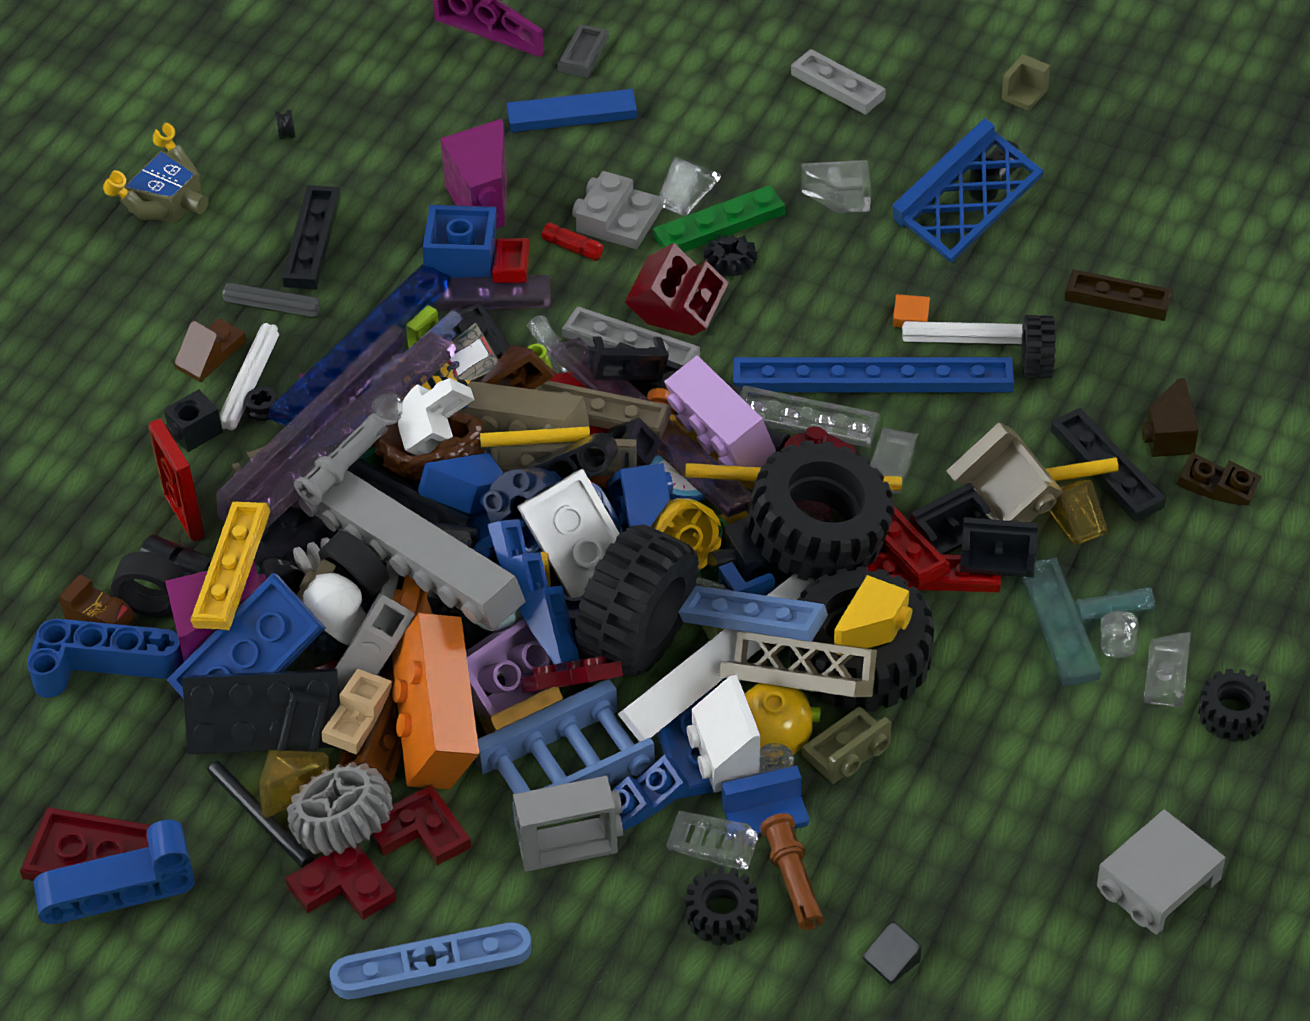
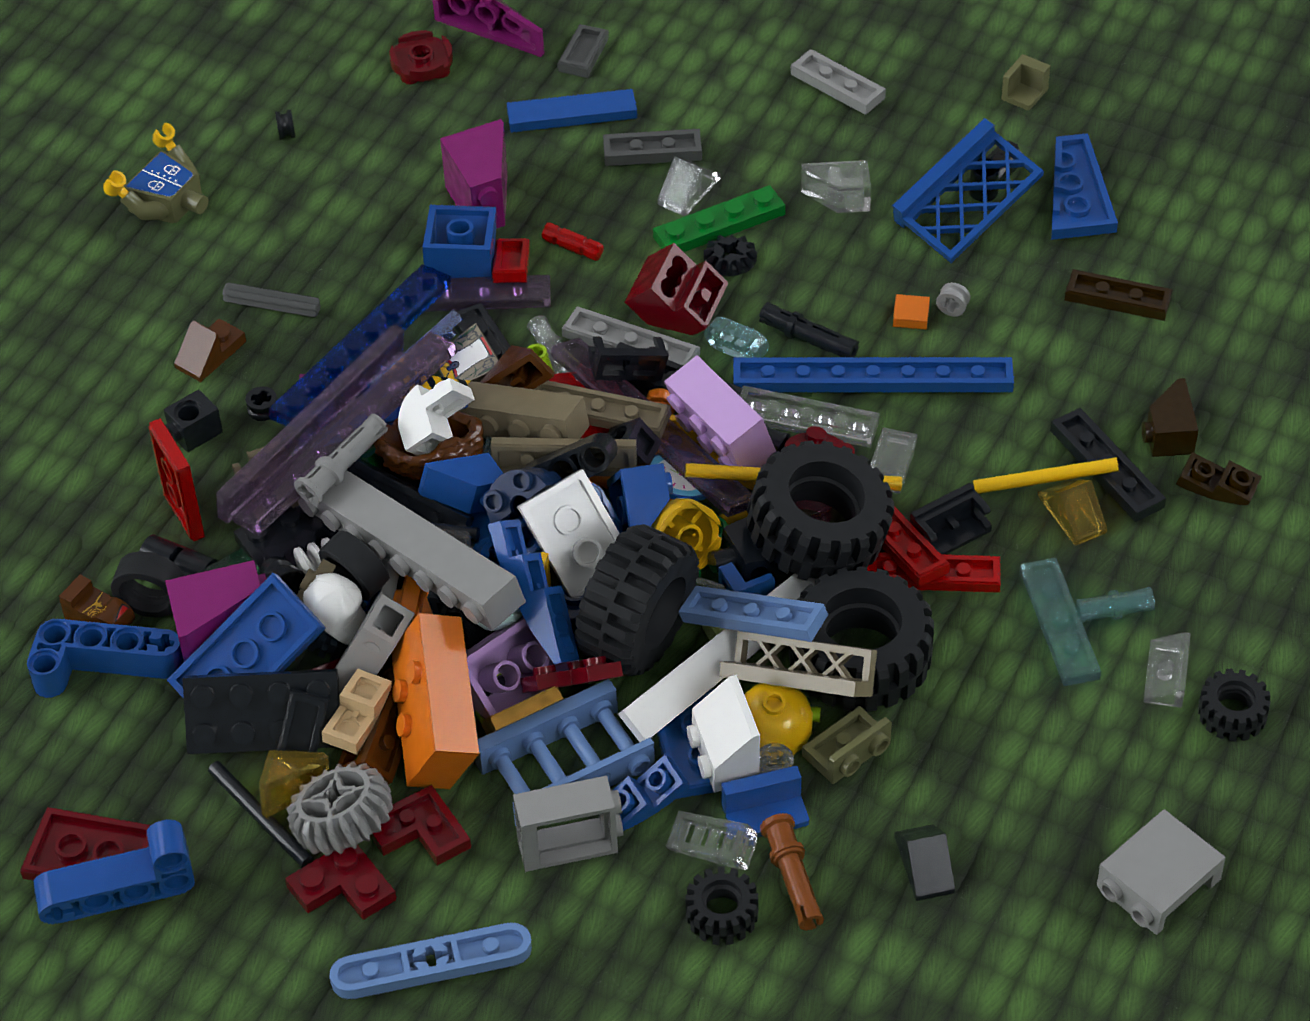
(230, 566): yellow tile -> none
(248, 375): white axle -> none
(311, 237): black plate -> none
(388, 407): clear hinge -> none
(421, 324): lime tile -> none
(434, 64): none -> dark red plate
(529, 437): yellow bar -> none
(616, 210): light grey plate -> none
(652, 147): none -> dark grey plate
(735, 338): none -> clear light blue beam
(797, 326): none -> black pin
(873, 615): yellow slope -> none
(893, 953): black slope -> none
(926, 861): none -> black slope
(958, 305): none -> light grey bush
(962, 332): white axle -> none
(999, 547): black hinge -> none
(1007, 476): dark tan panel -> none
(1038, 346): black tyre -> none
(1079, 191): none -> blue wing
(1119, 634): clear wheel -> none

